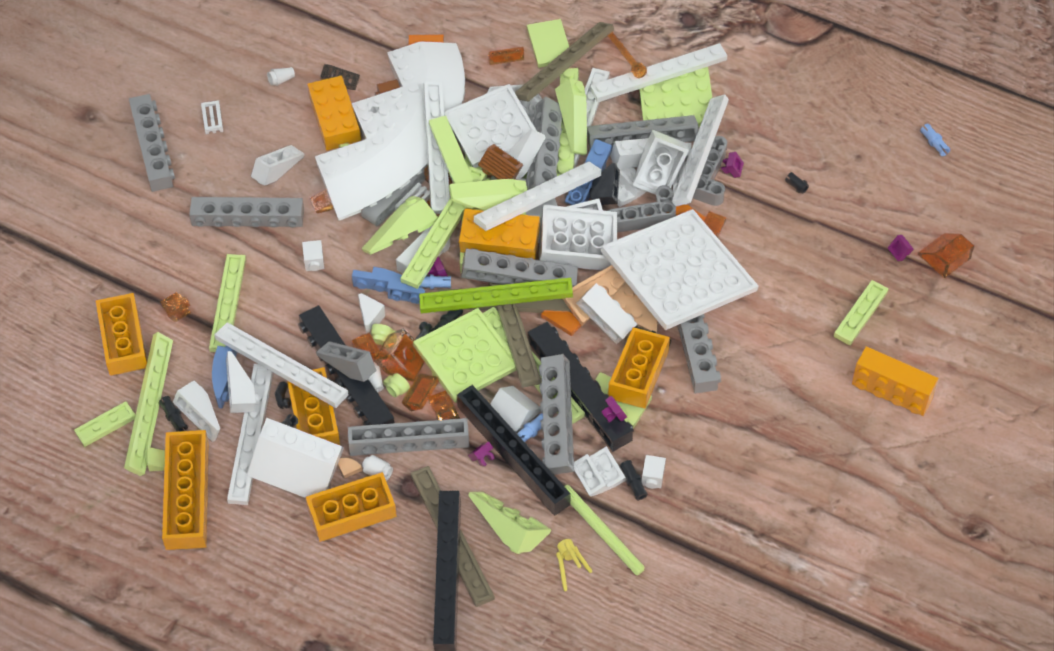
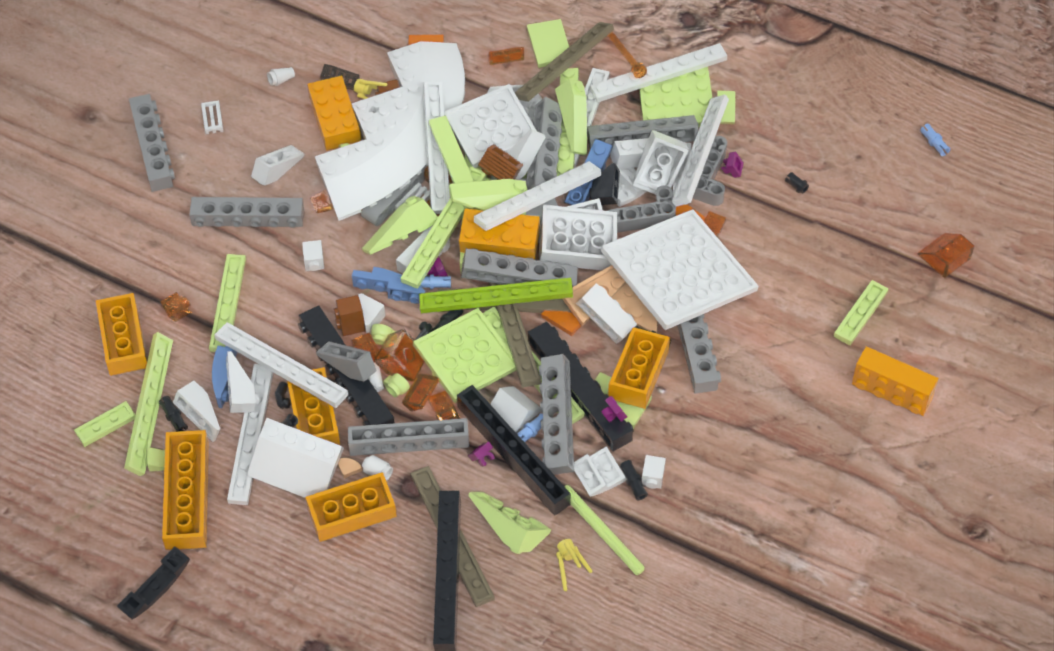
(156, 585): none -> black slope
(349, 315): none -> dark orange brick
(365, 87): none -> light yellow plant
(729, 113): none -> yellowish green slope
(900, 248): magenta tile -> none

